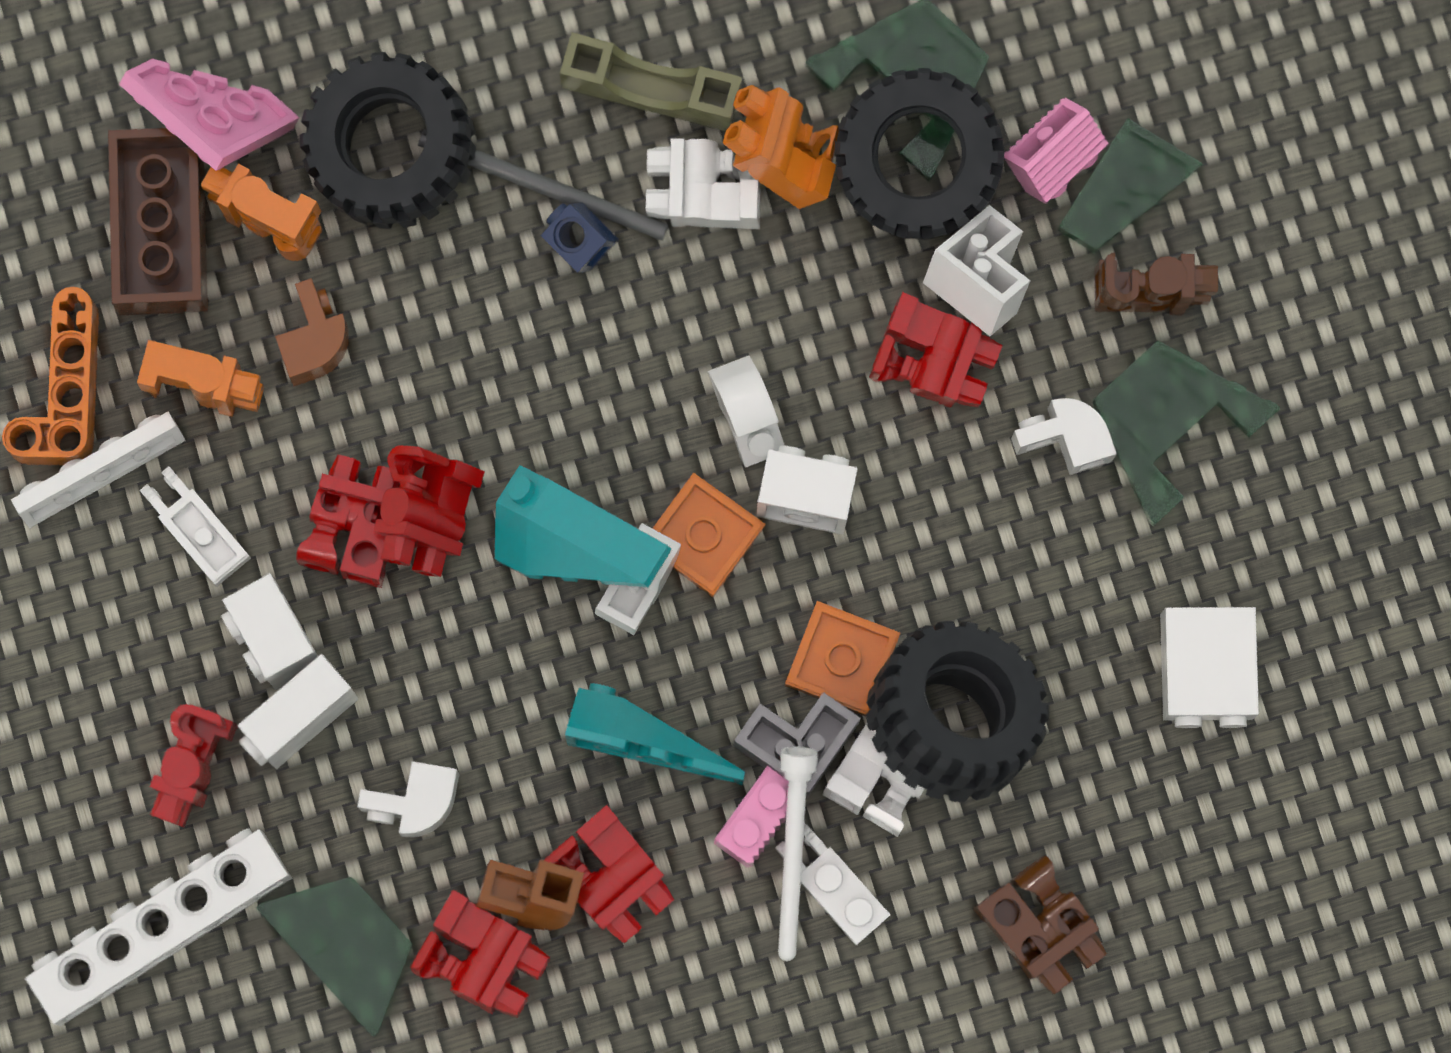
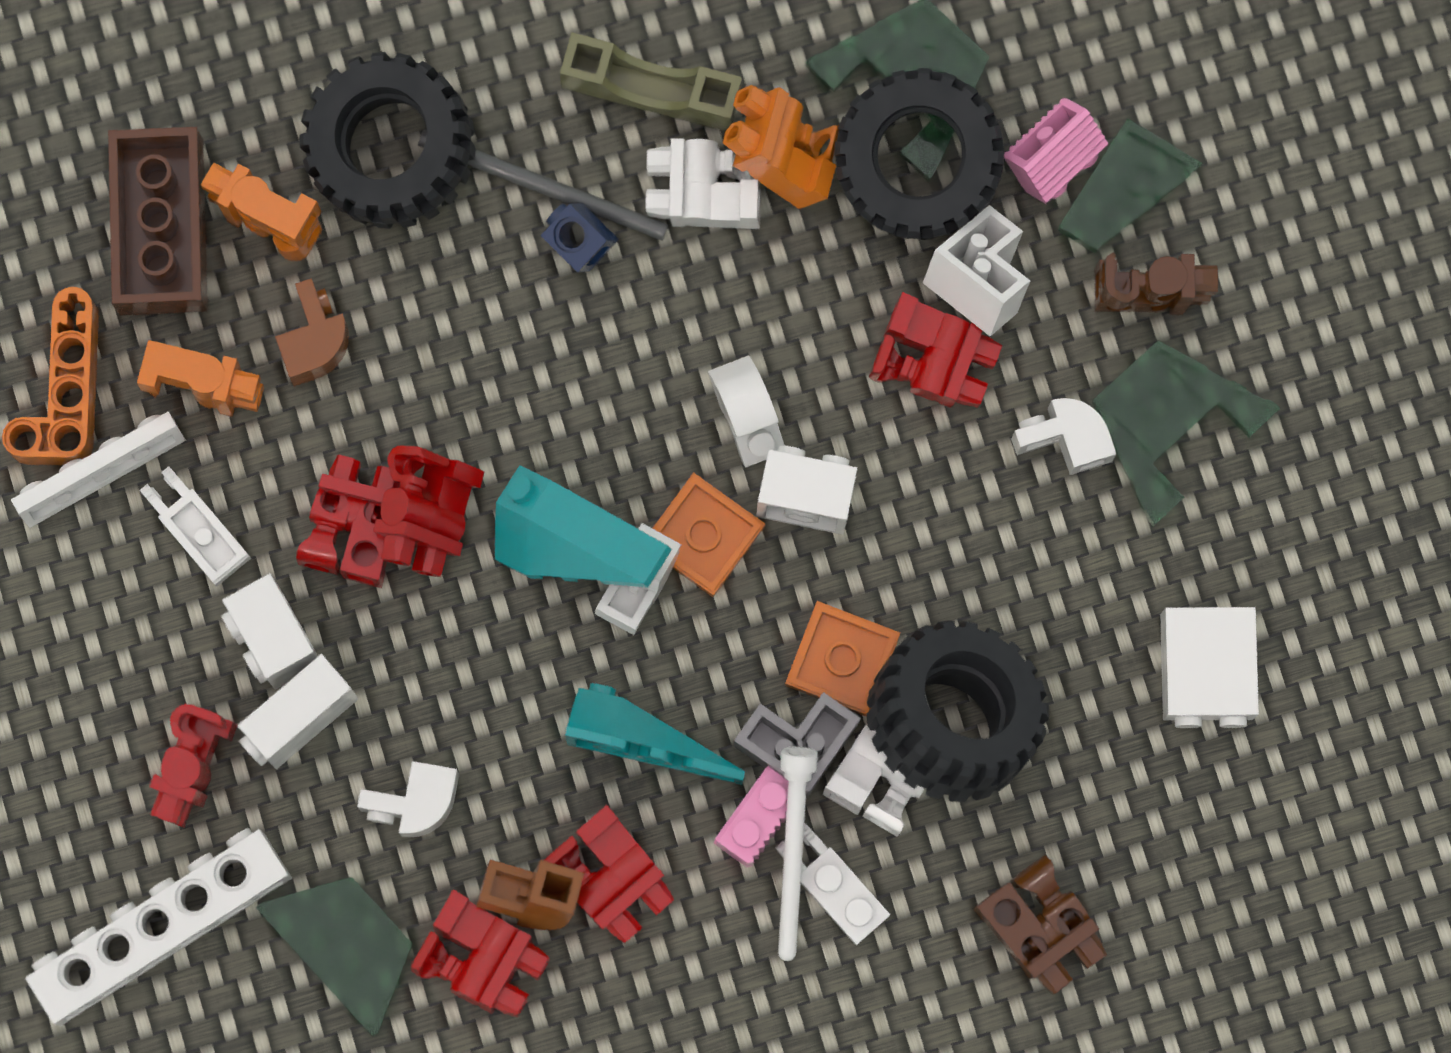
(208, 114): bright pink plate -> none

